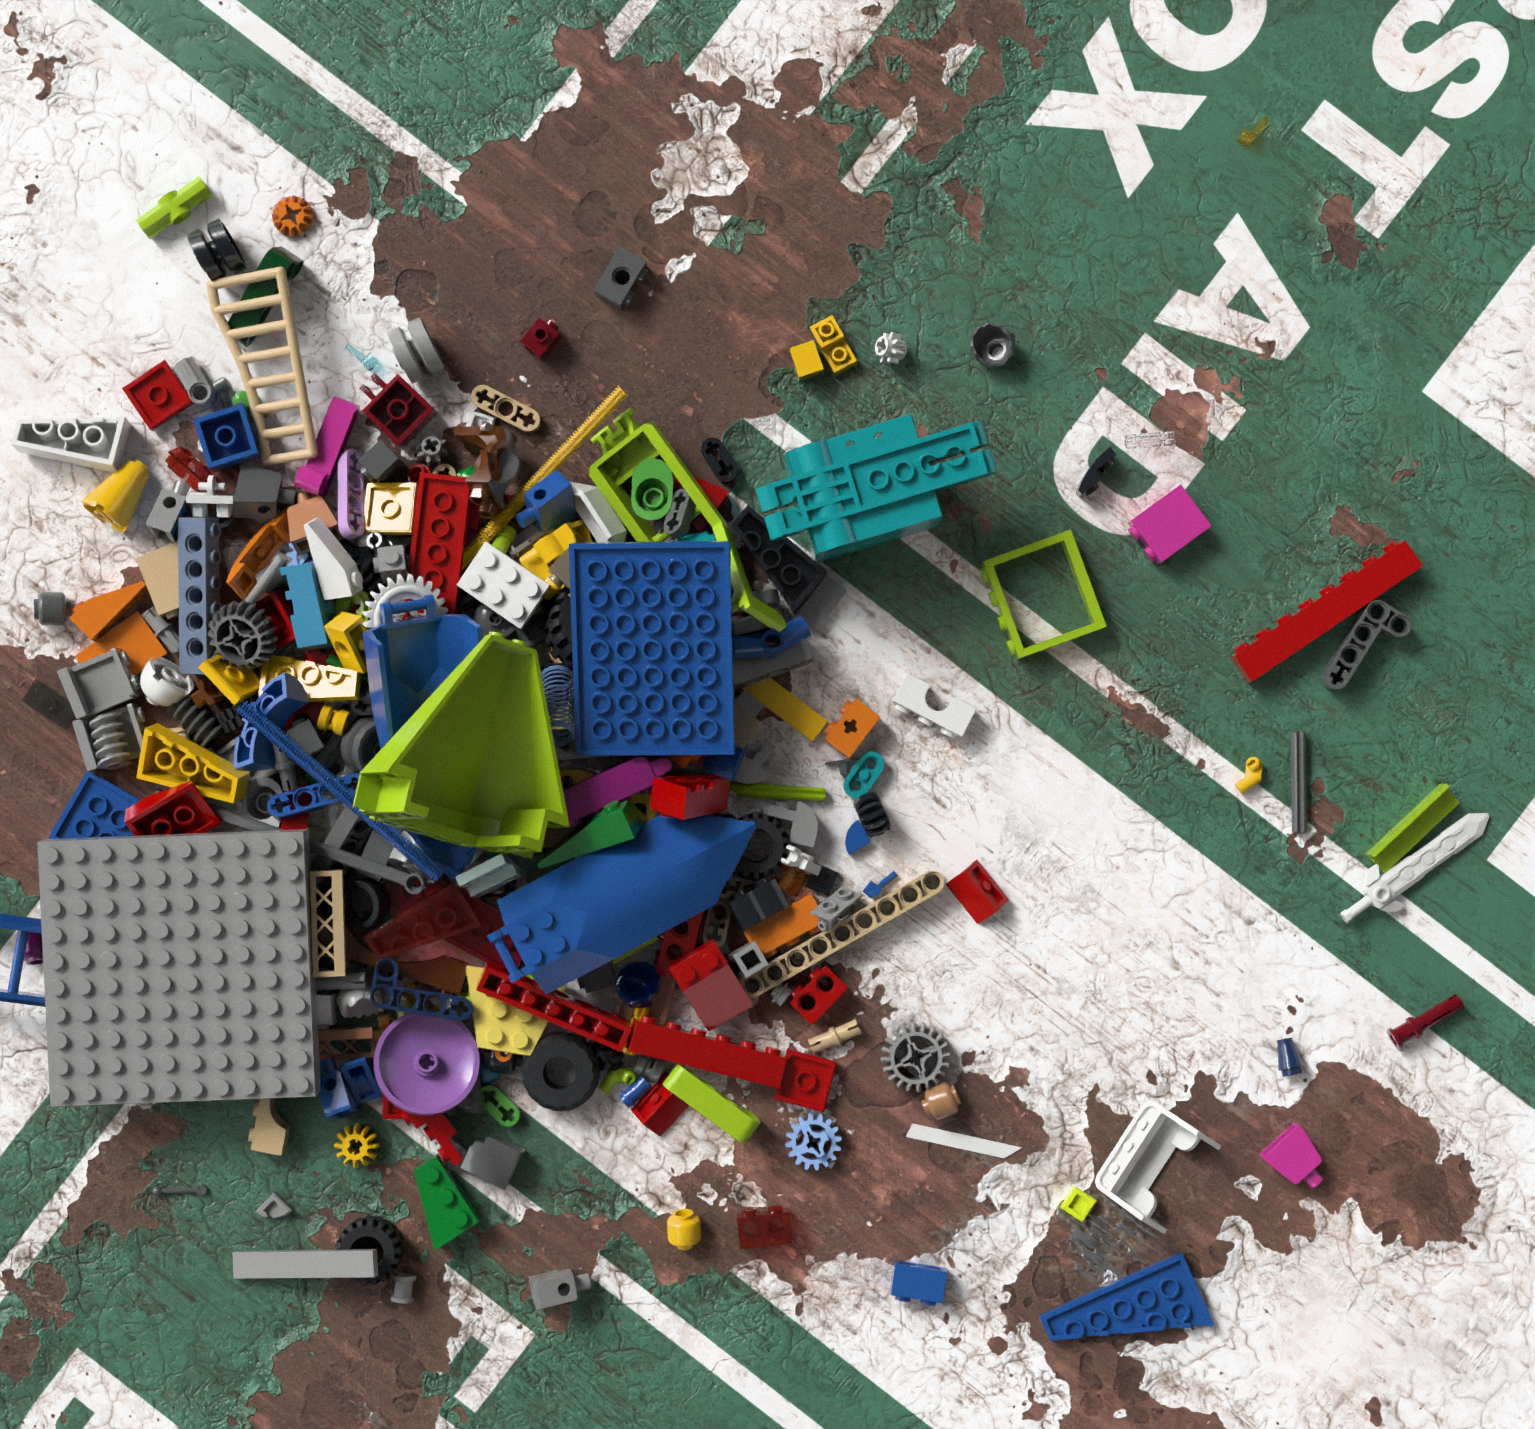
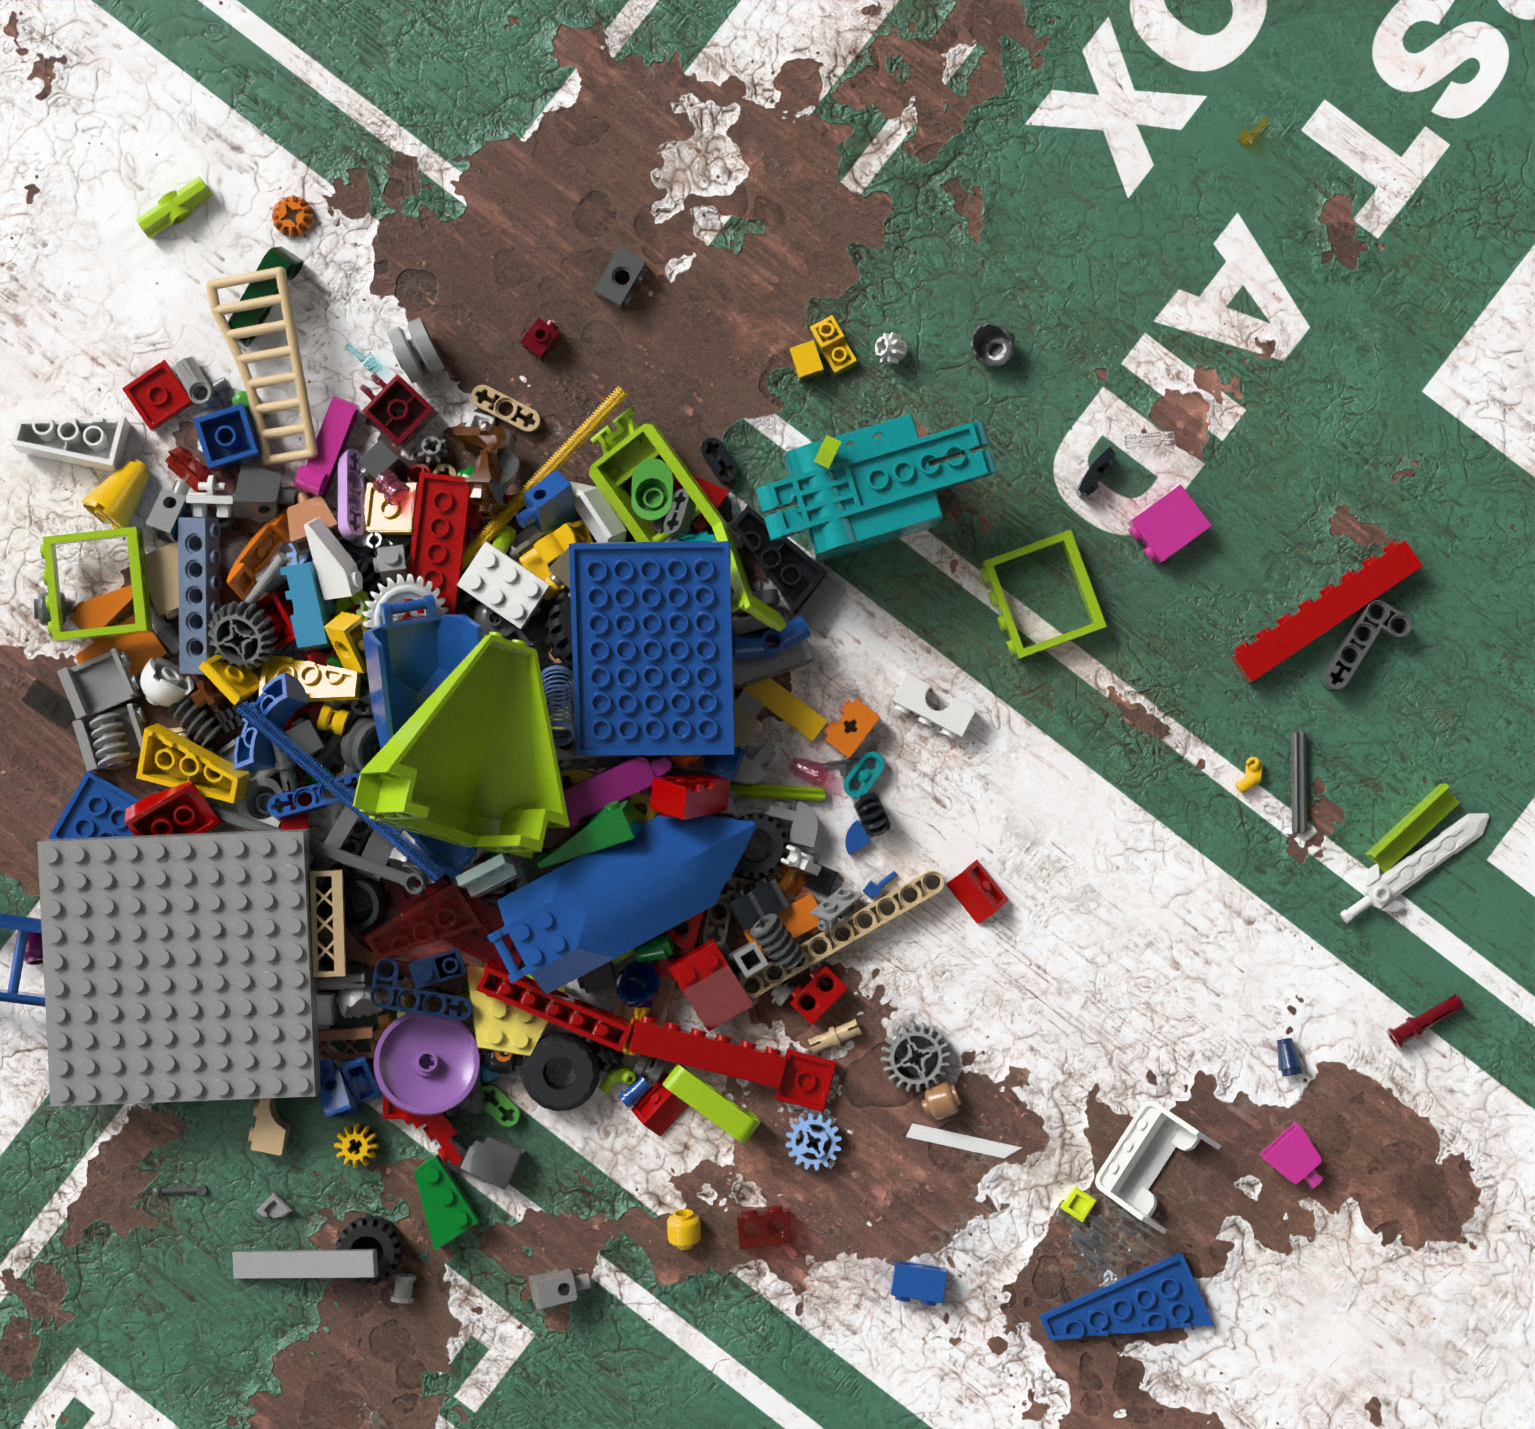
(139, 583): none -> lime window
(214, 253): black wheel -> none
(389, 485): none -> clear pink wheel
(437, 968): none -> dark blue slope
(655, 949): none -> green cone
(777, 941): none -> dark grey piece
(810, 771): none -> clear pink cone
(827, 451): none -> lime piece

